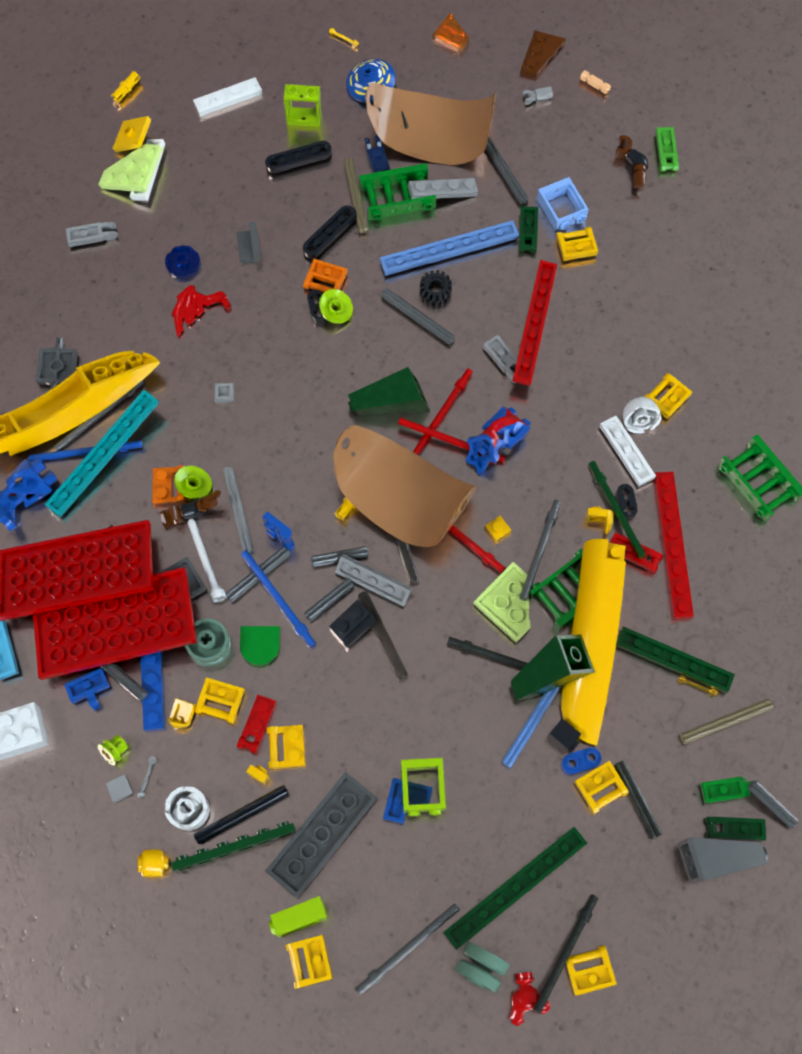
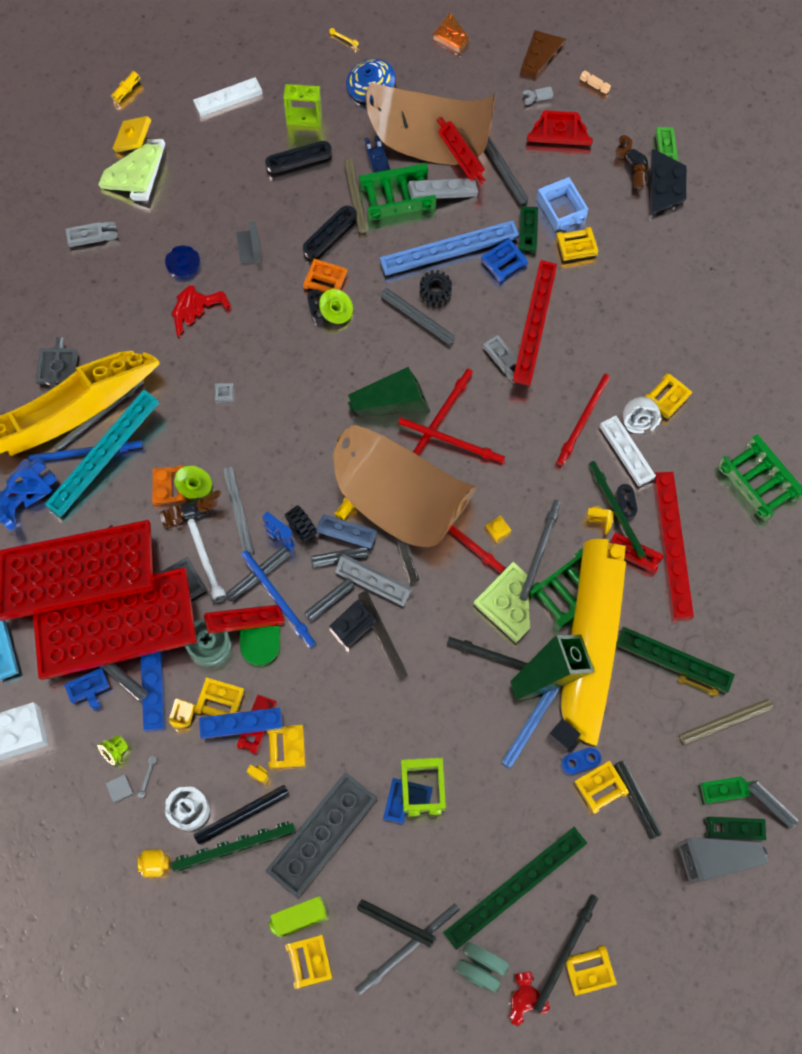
(240, 723): none -> blue plate
(243, 618): none -> red tile
(301, 523): none -> black tyre
(346, 531): none -> sand blue plate
(396, 923): none -> pearl dark grey axle
(461, 150): none -> red plate
(488, 443): blue hips -> none
(501, 255): none -> blue plate
(560, 128): none -> red wing
(568, 447): none -> red bar
(667, 182): none -> black wing

